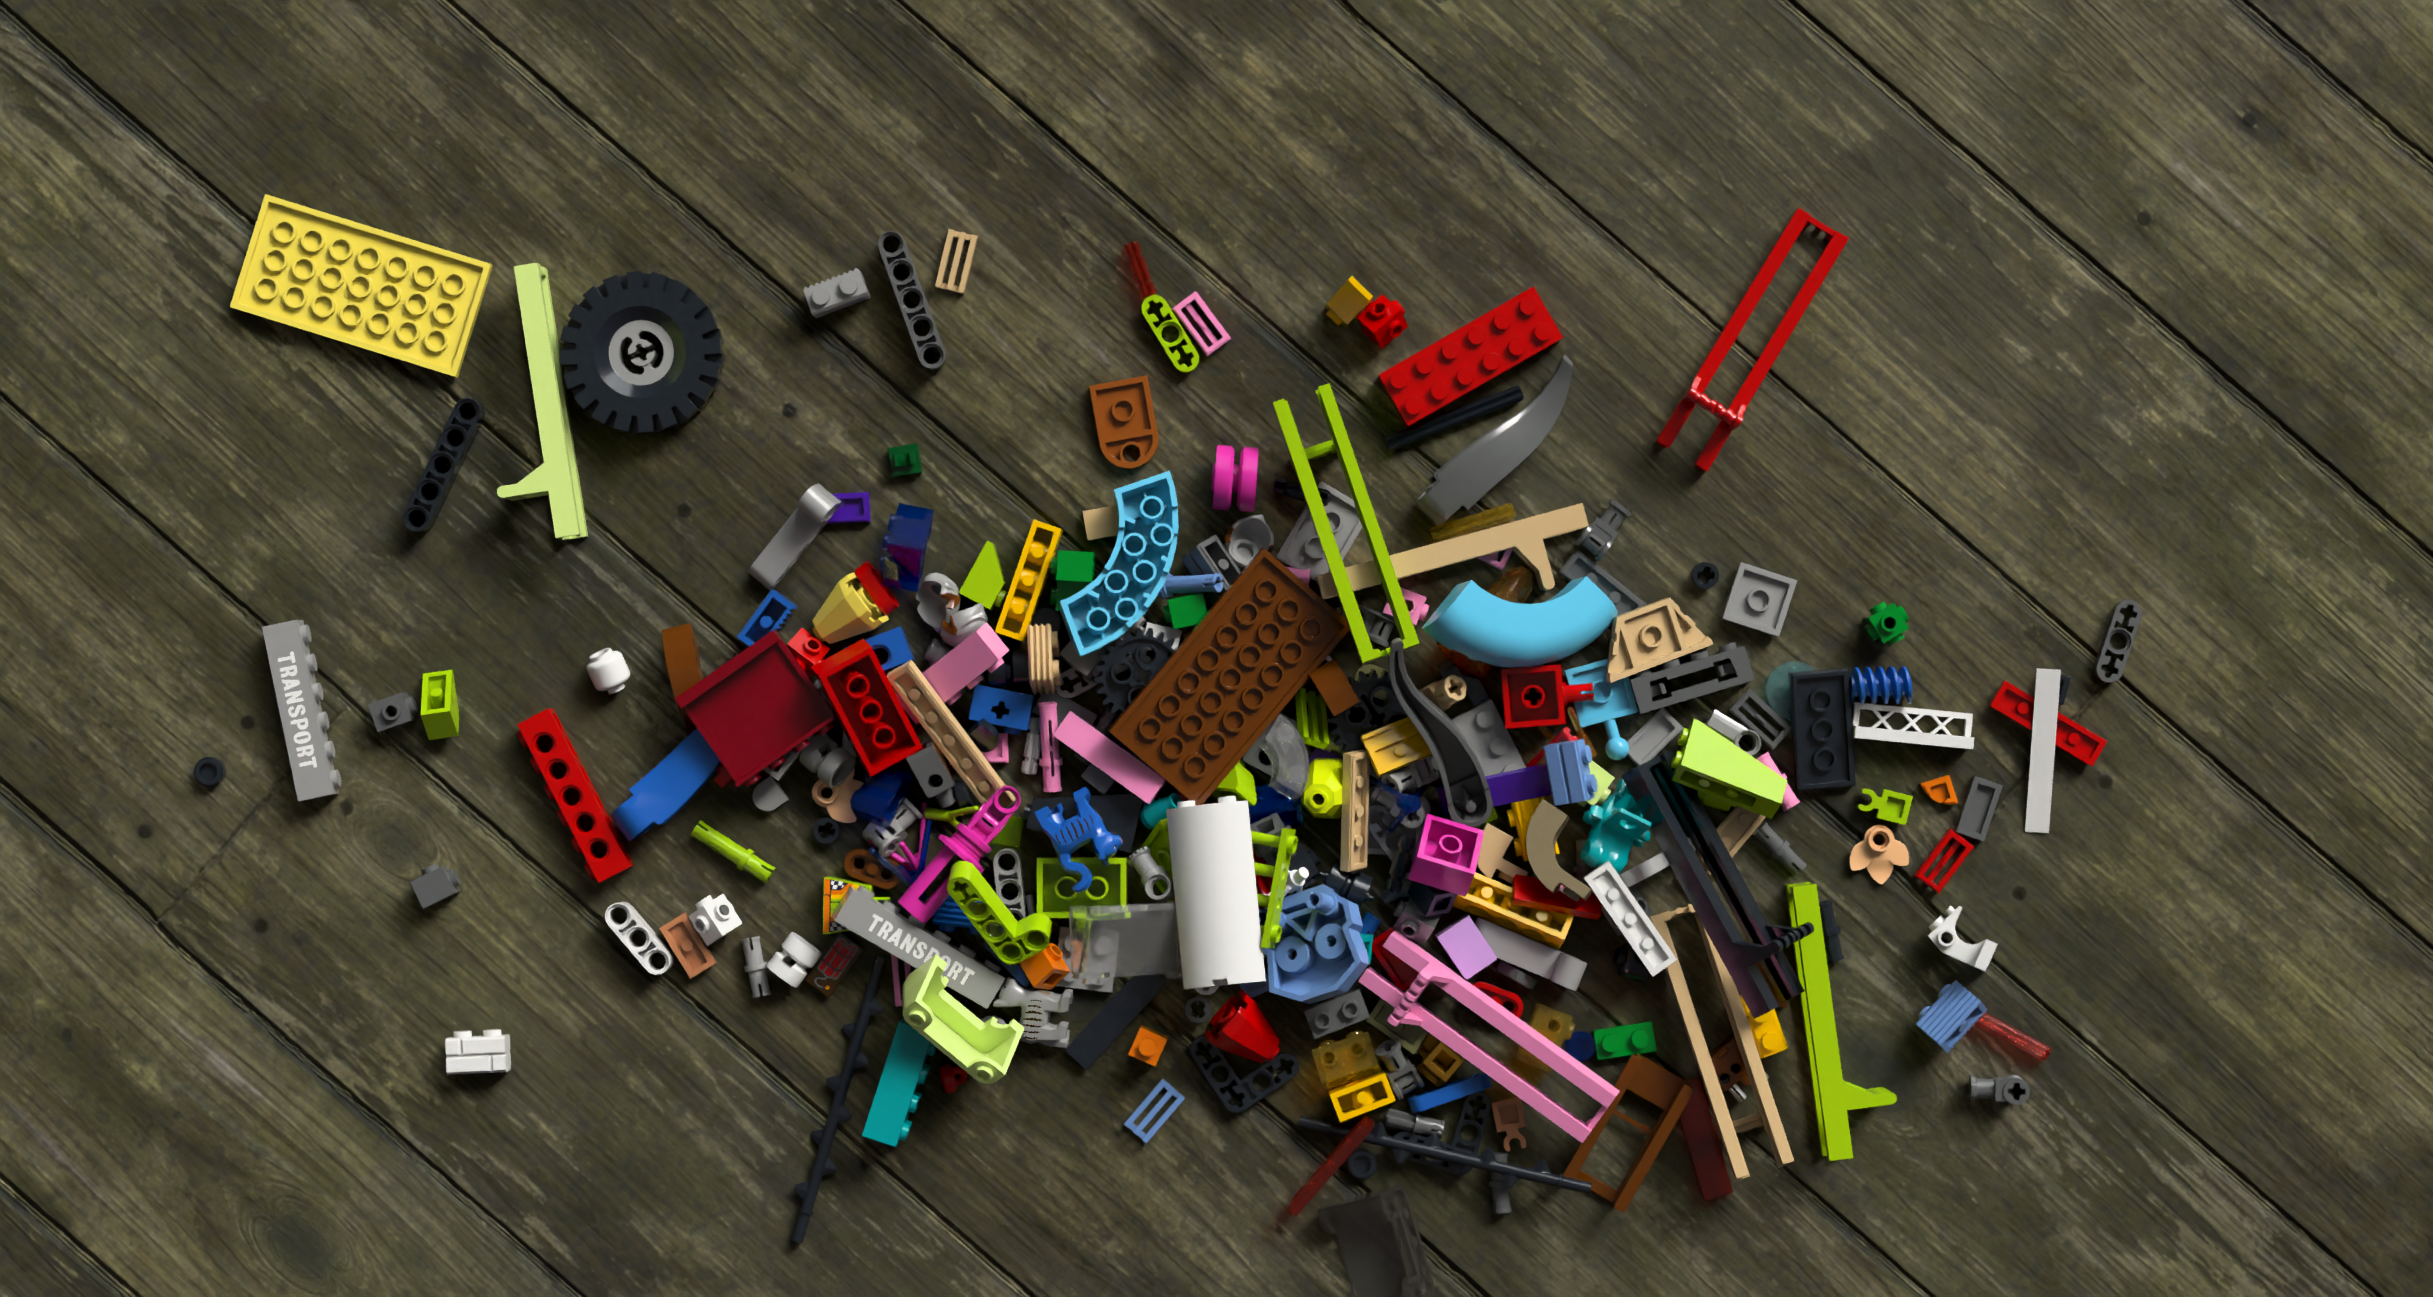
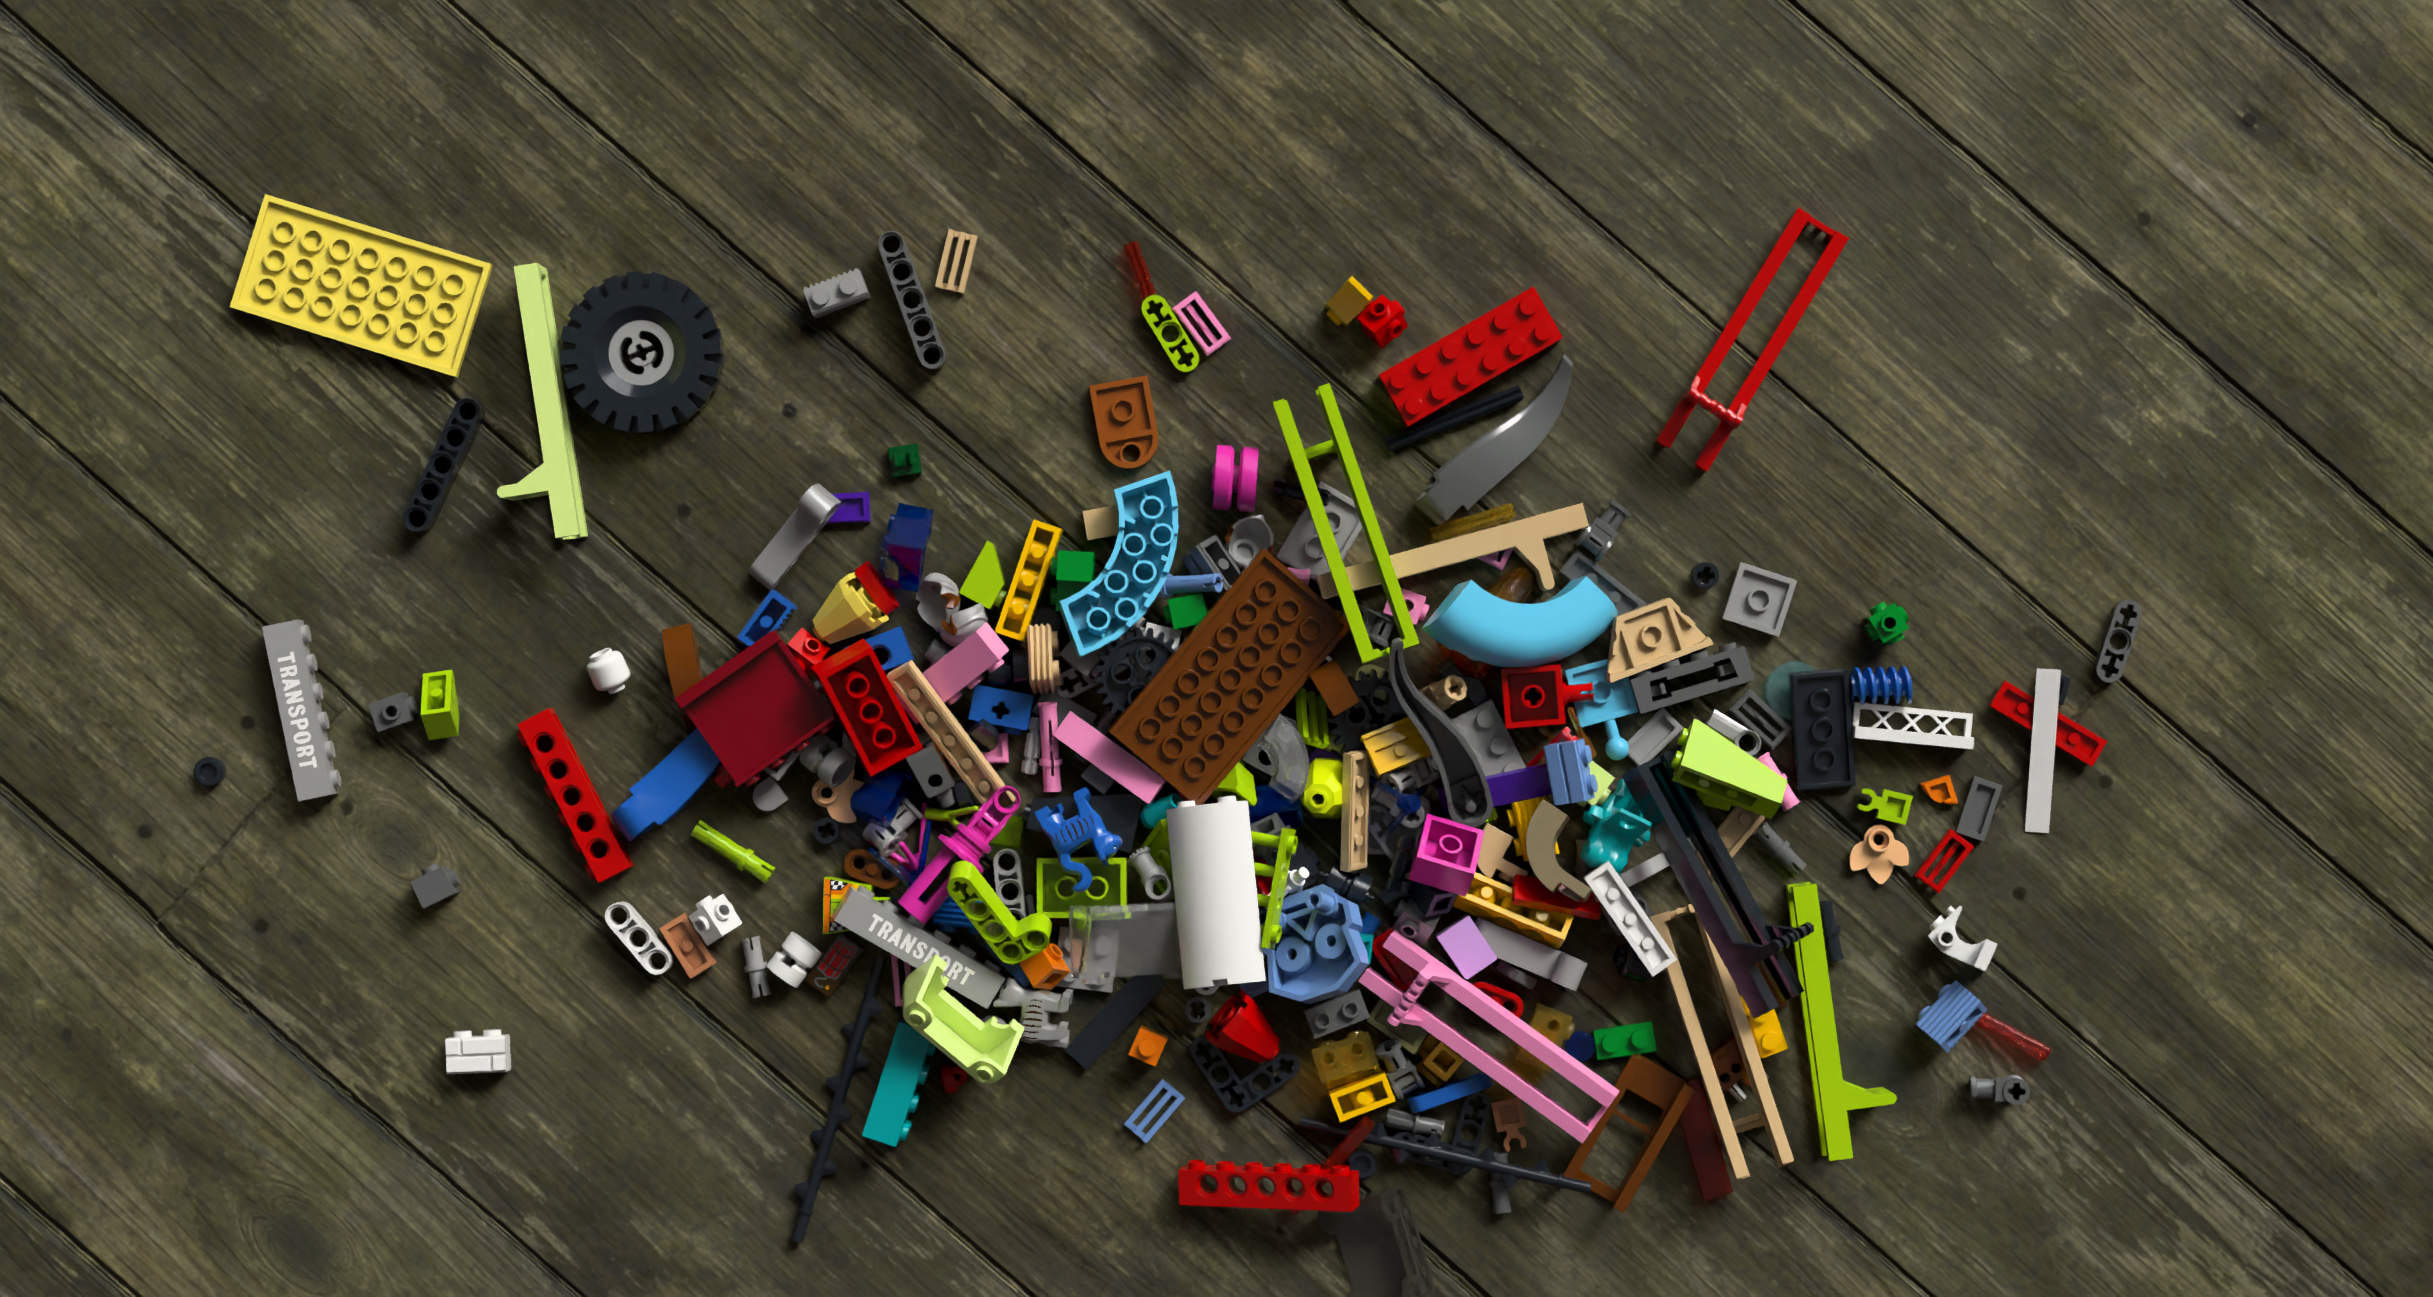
(1196, 1192): none -> red brick

